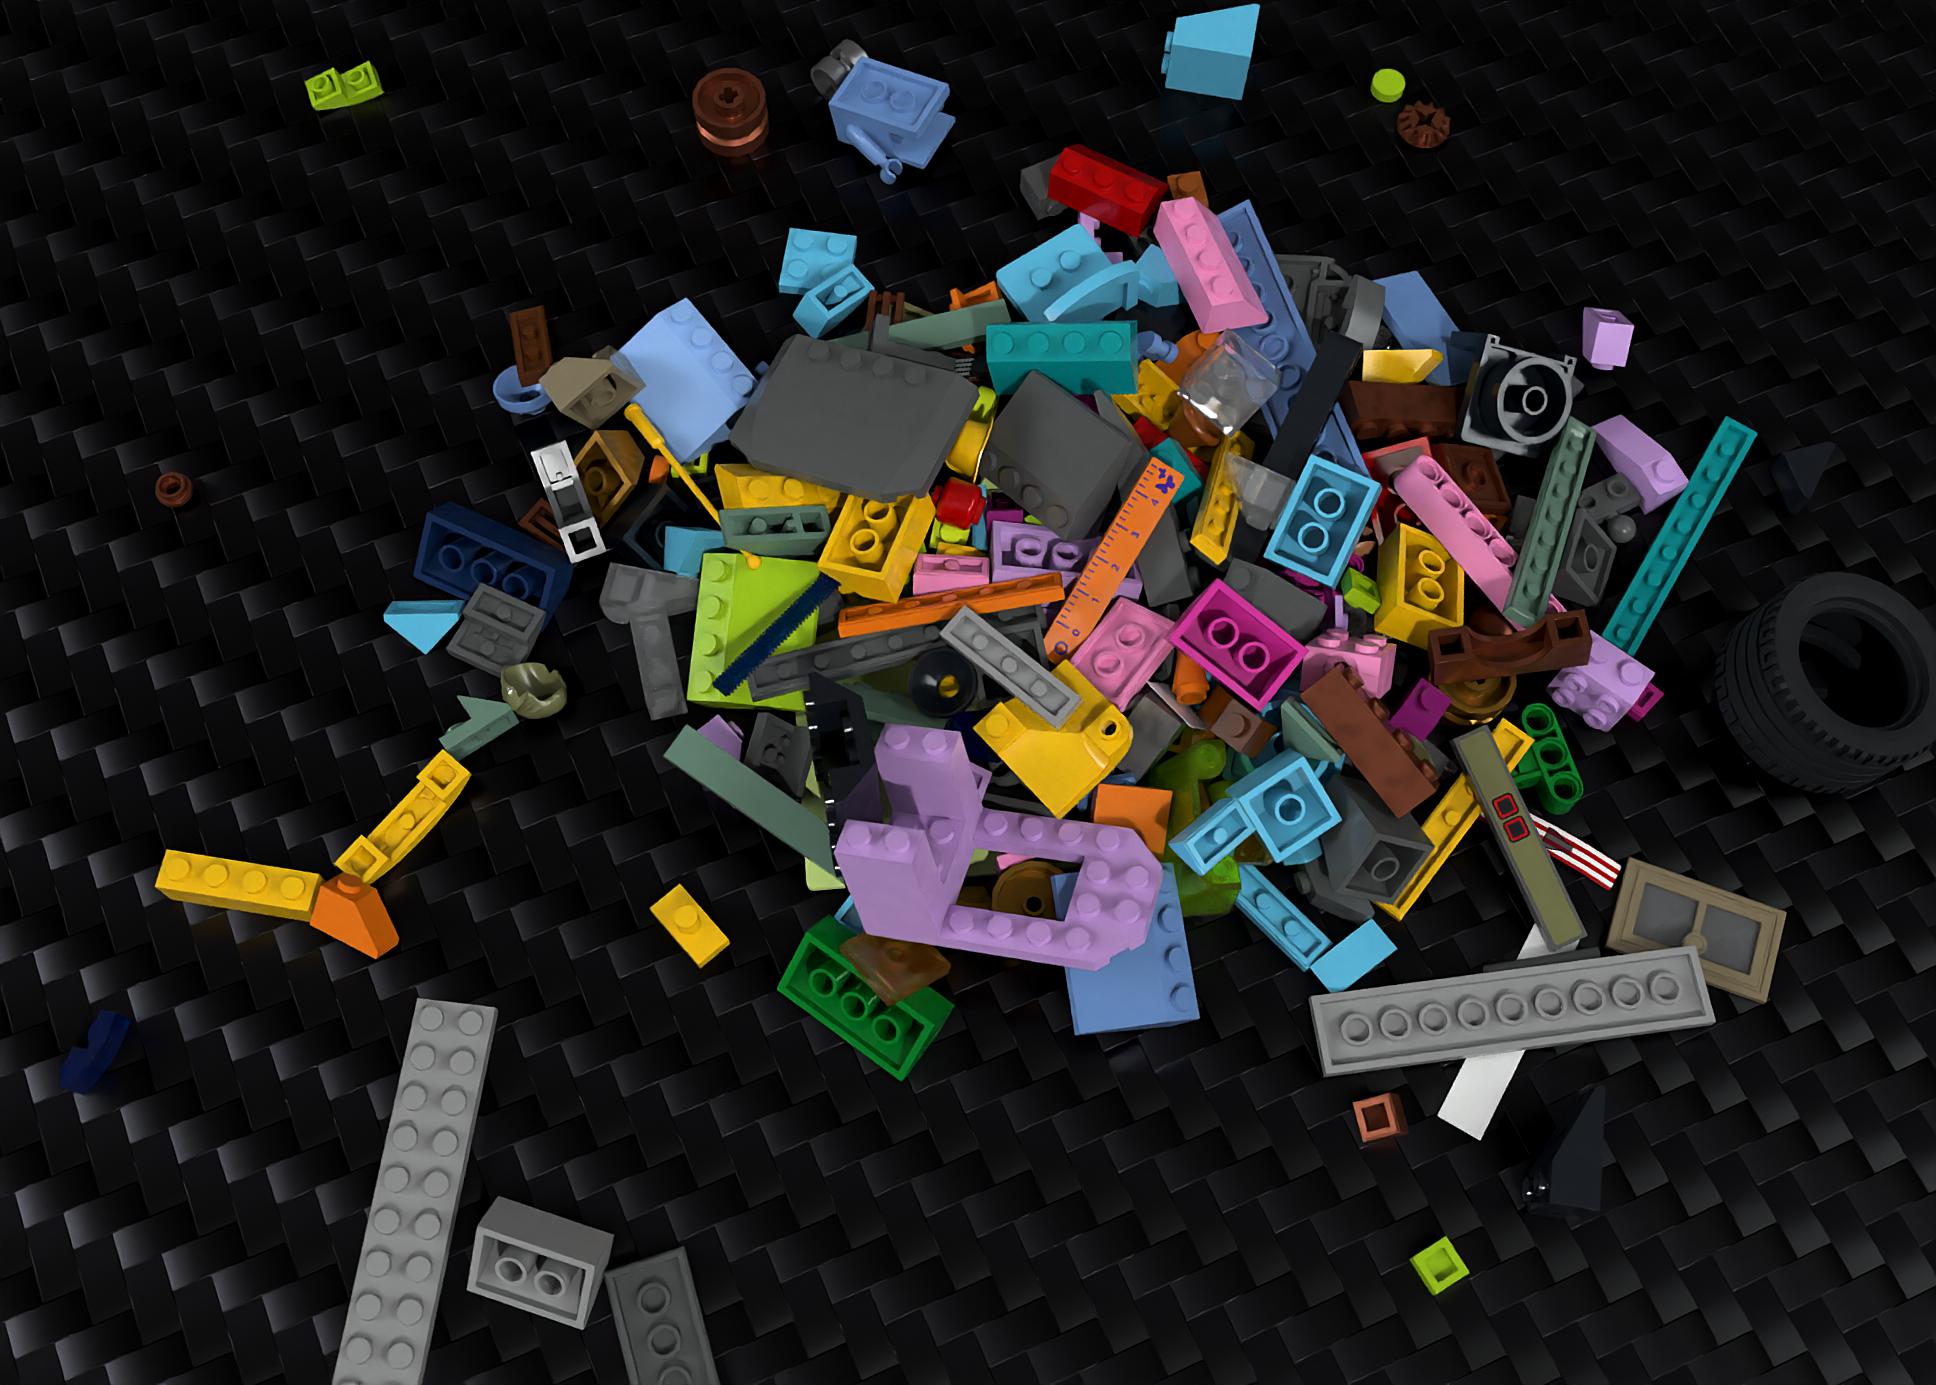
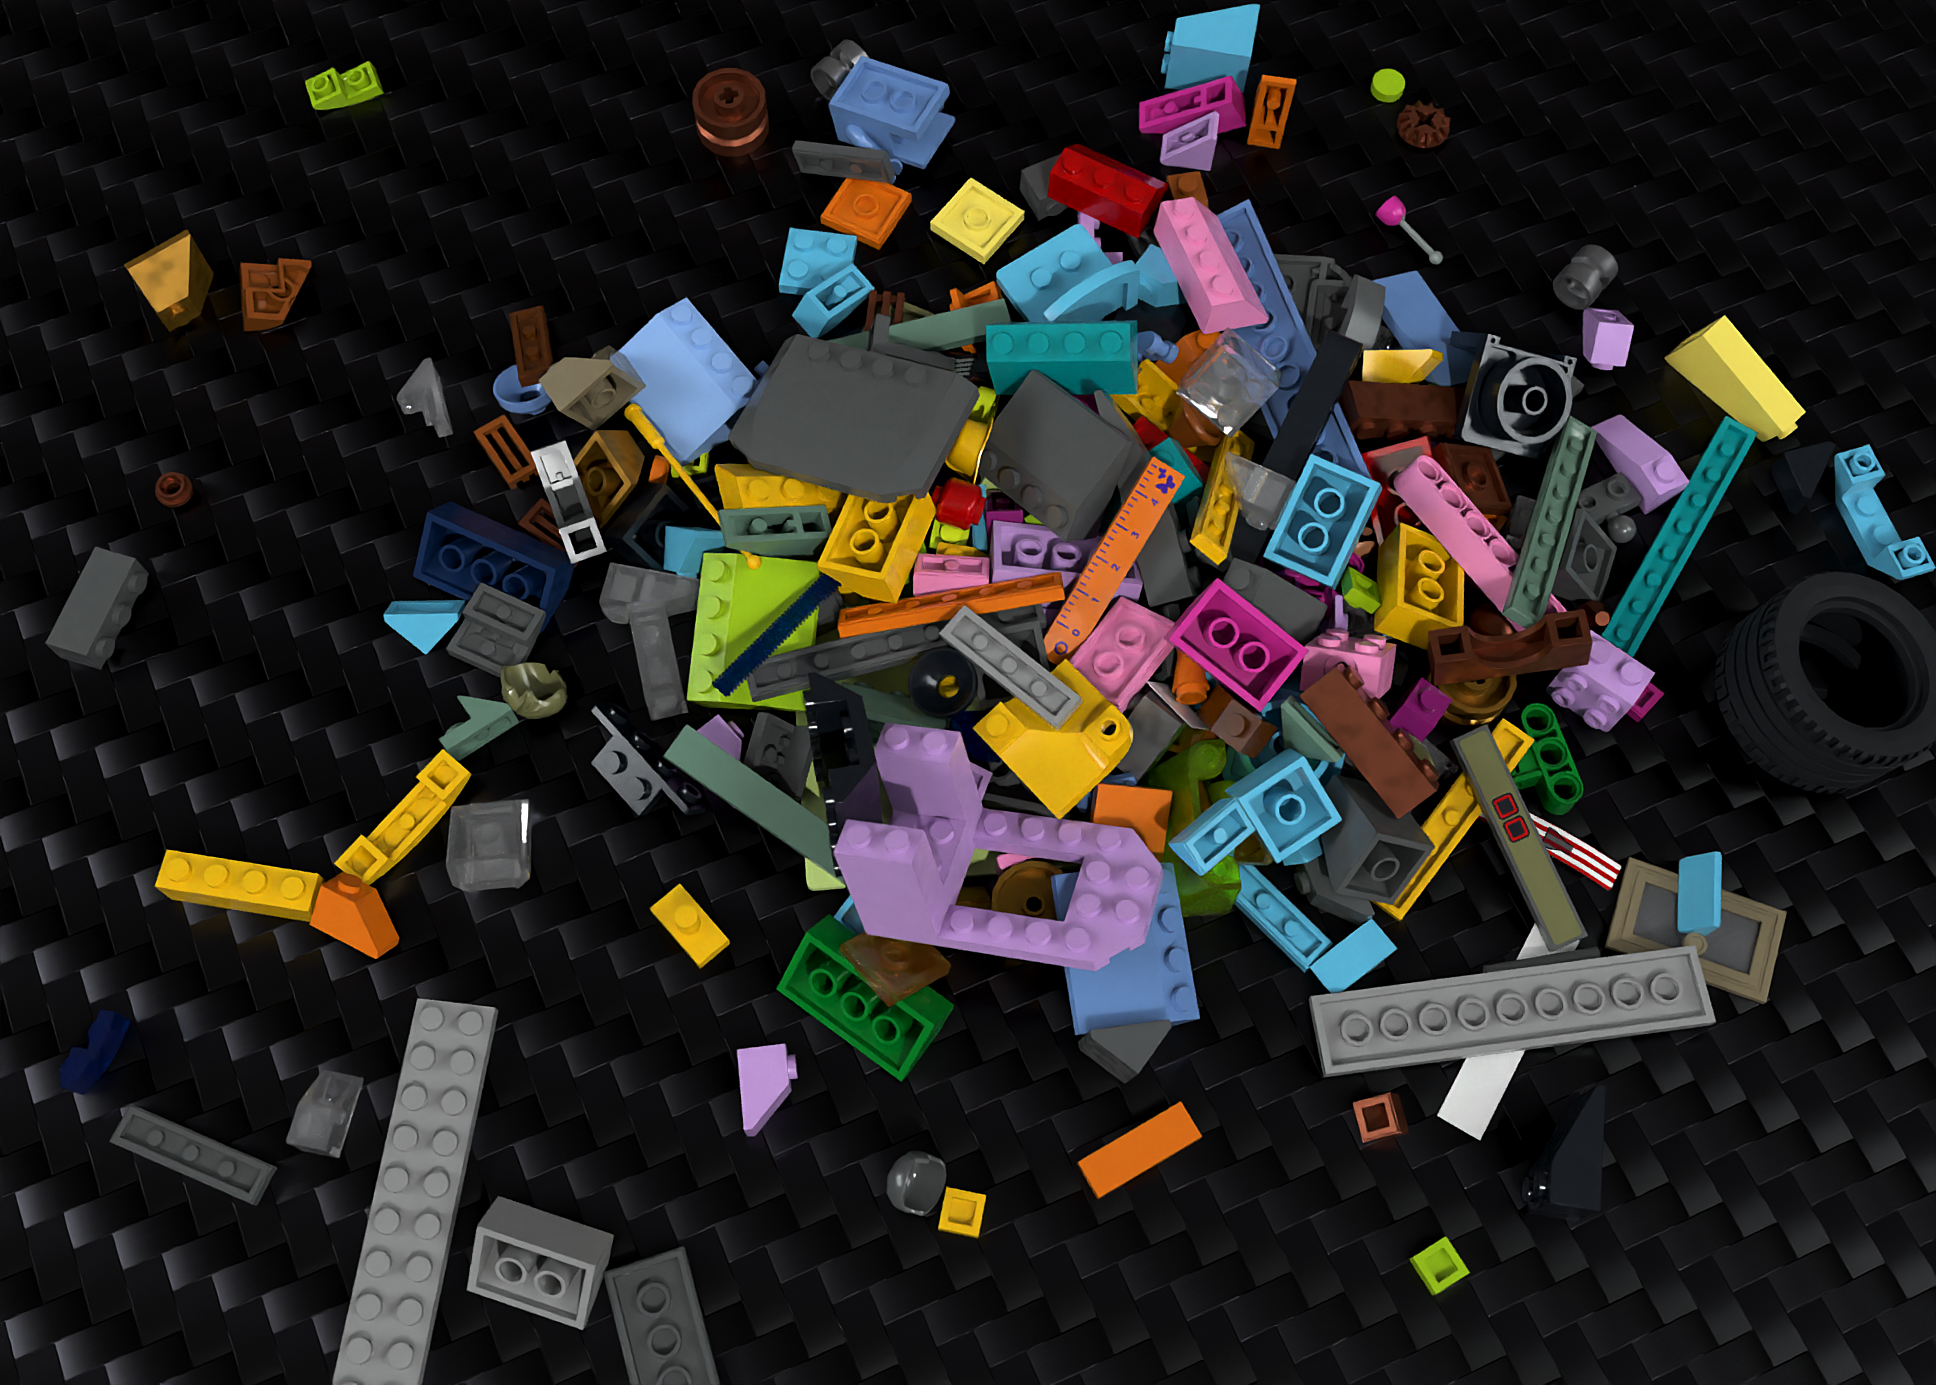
(98, 608): none -> dark grey brick
(173, 279): none -> pearl gold slope
(193, 1154): none -> dark grey tile
(270, 291): none -> dark orange slope
(325, 1114): none -> clear slope
(425, 394): none -> clear slope
(489, 845): none -> clear slope
(521, 473): none -> dark orange tile
(638, 768): none -> black bracket
(764, 1083): none -> lavender slope
(843, 161): none -> dark grey tile
(866, 210): none -> orange tile
(916, 1182): none -> dark grey hair
(962, 1212): none -> yellow tile
(977, 220): none -> light yellow plate
(1124, 1048): none -> dark grey slope
(1139, 1150): none -> orange tile
(1184, 106): none -> dark pink slope
(1191, 144): none -> lavender slope
(1270, 111): none -> orange slope
(1394, 213): none -> hinge
(1585, 277): none -> flat silver wheel
(1597, 615): none -> copper rock
(1699, 893): none -> medium azure slope
(1737, 379): none -> light yellow slope
(1855, 477): none -> medium azure slope

